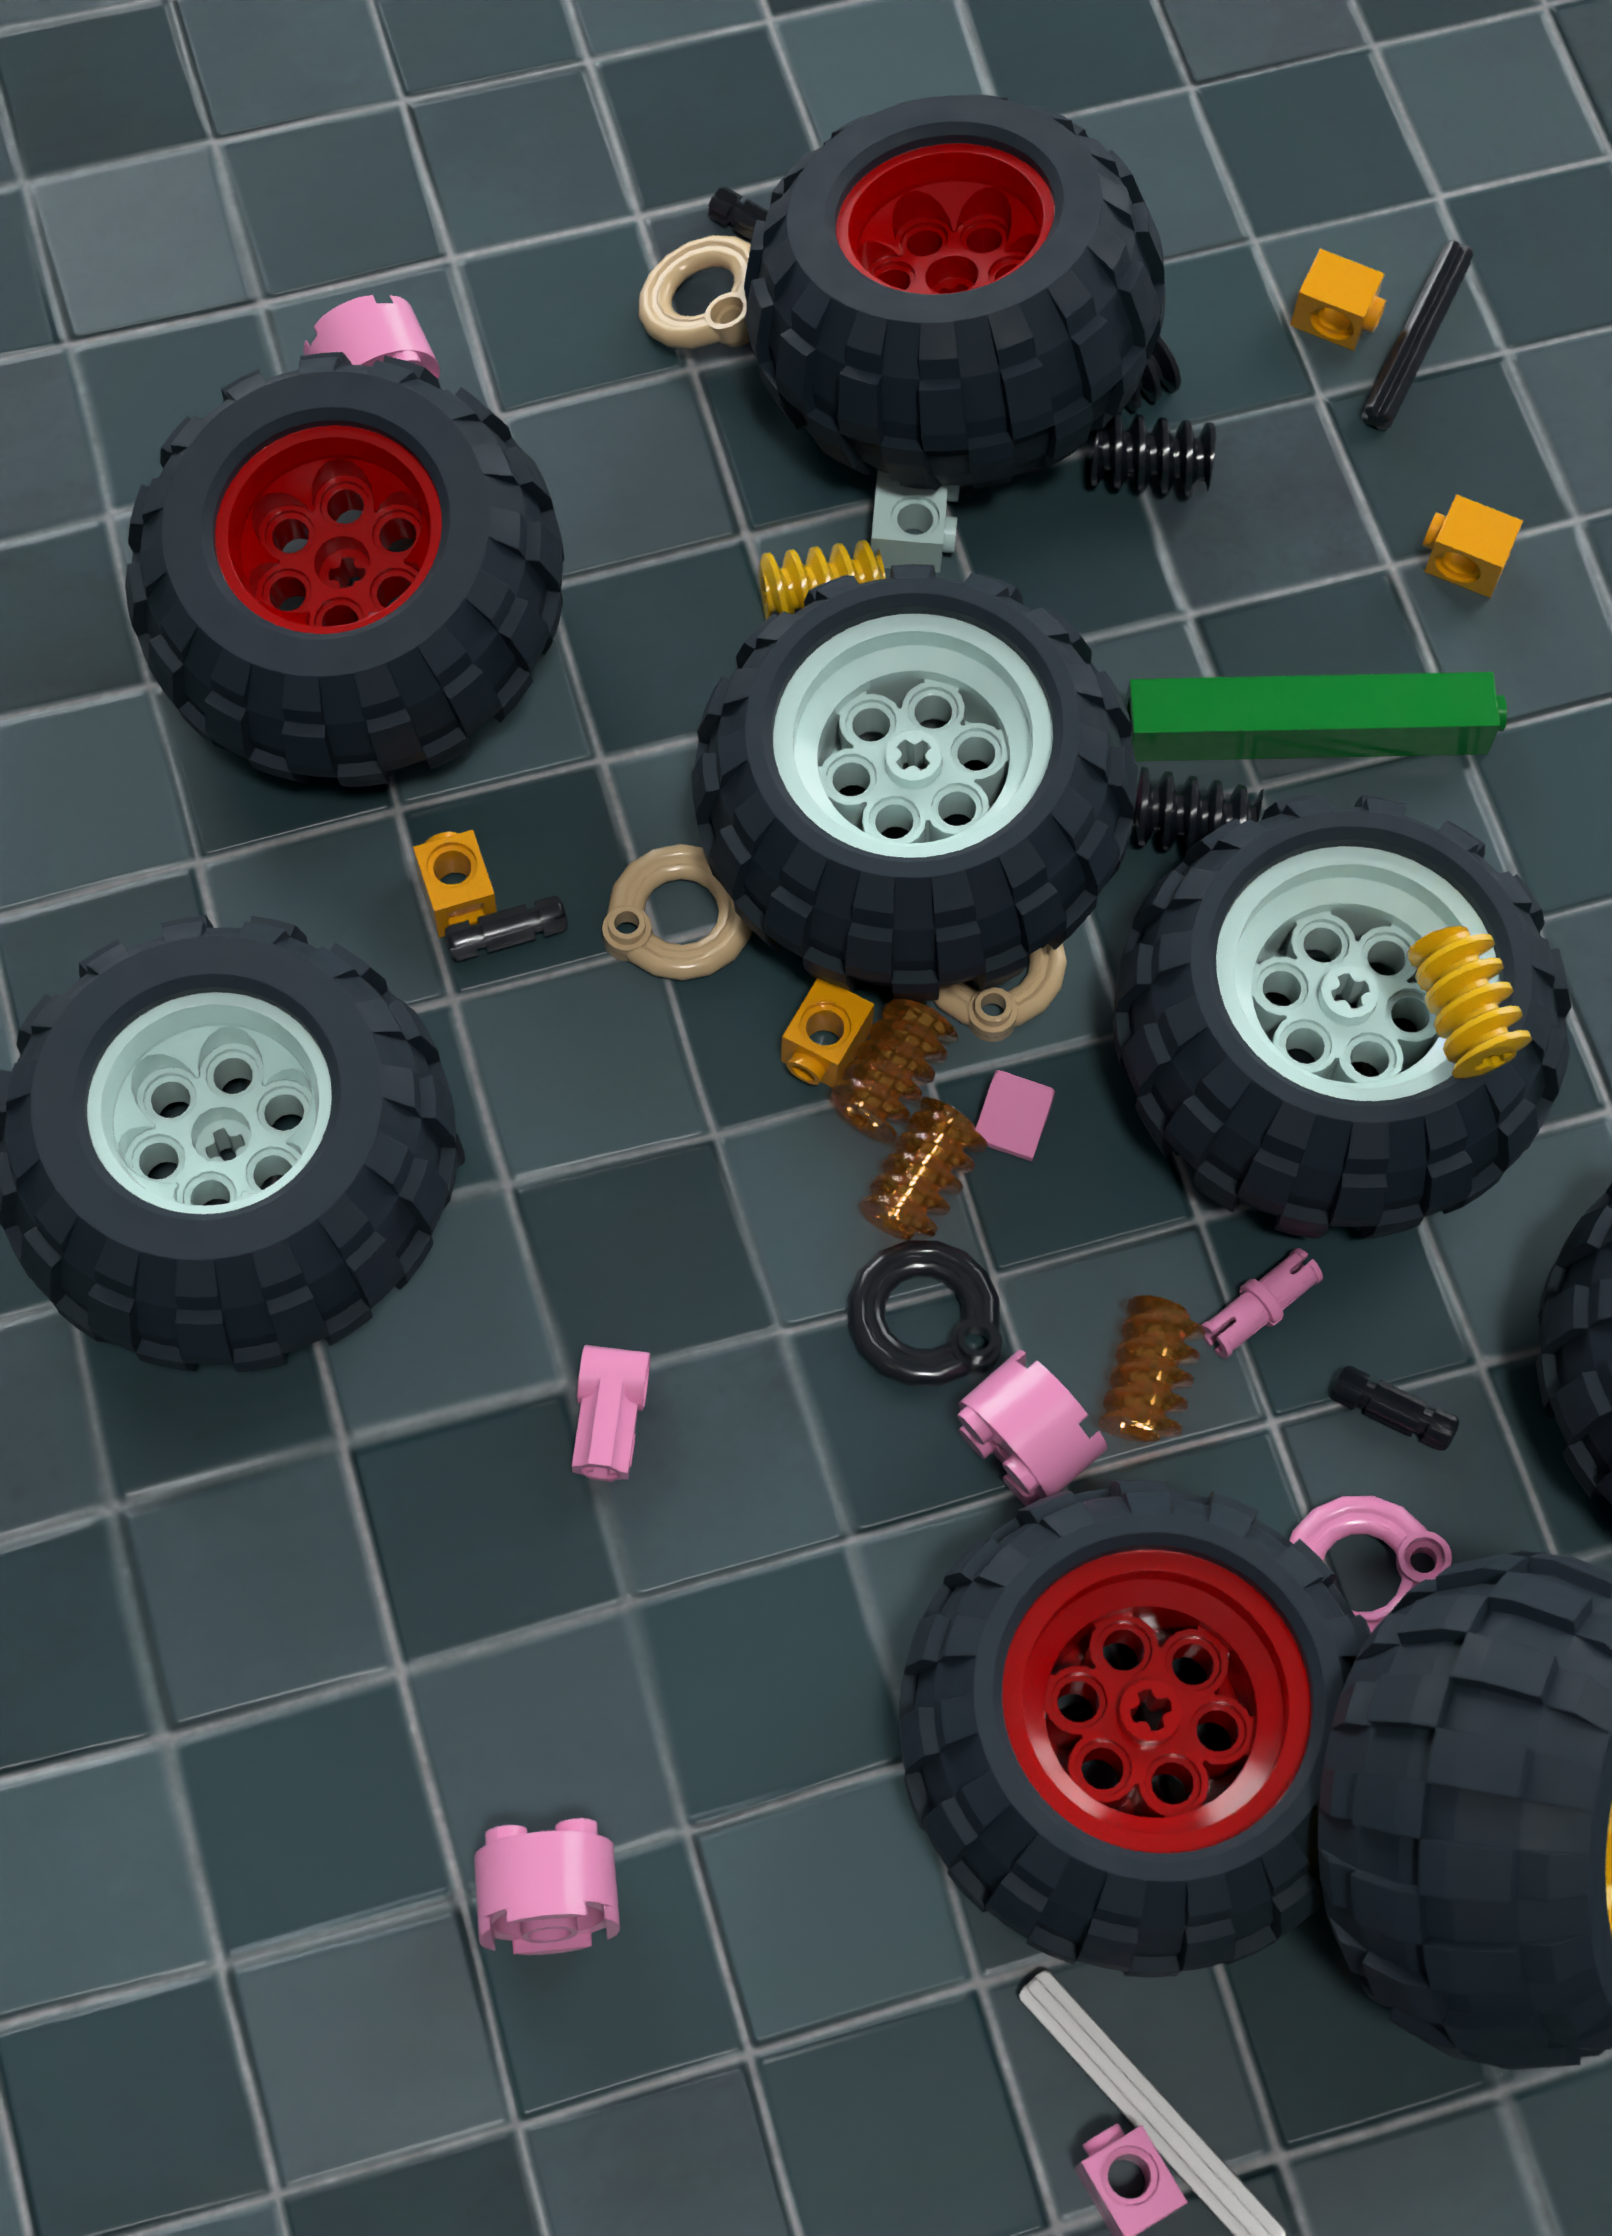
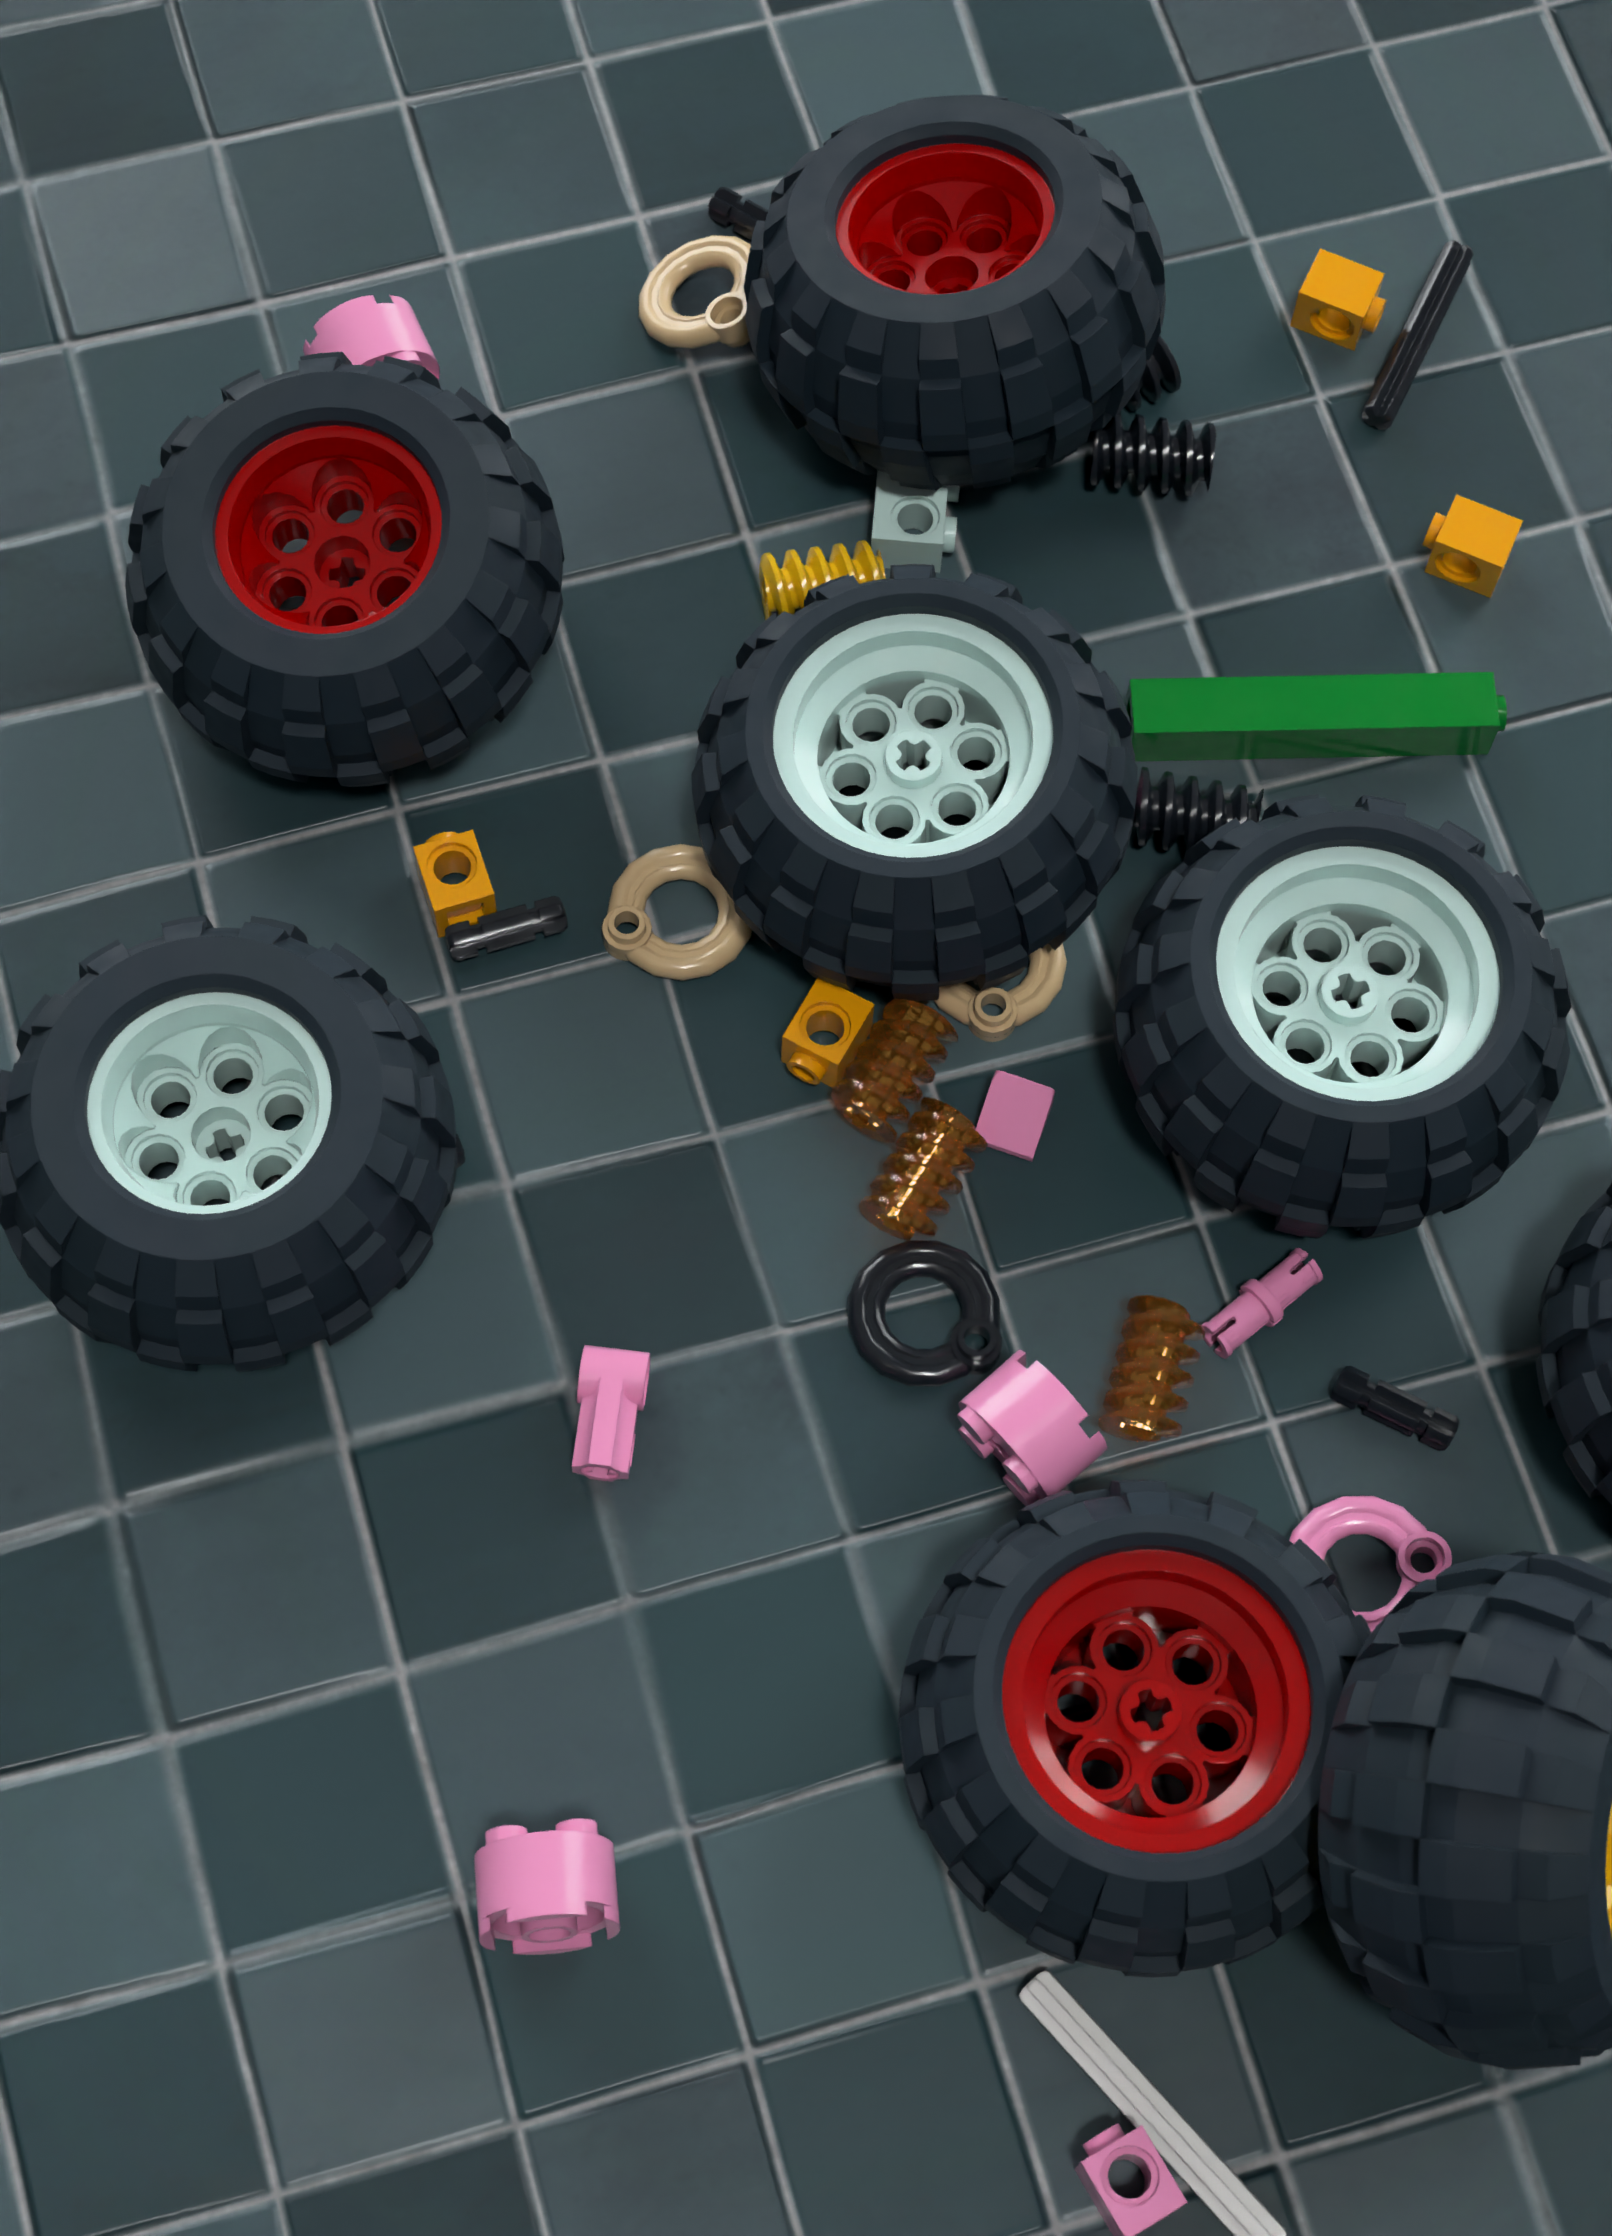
(1466, 1000): yellow piece -> none

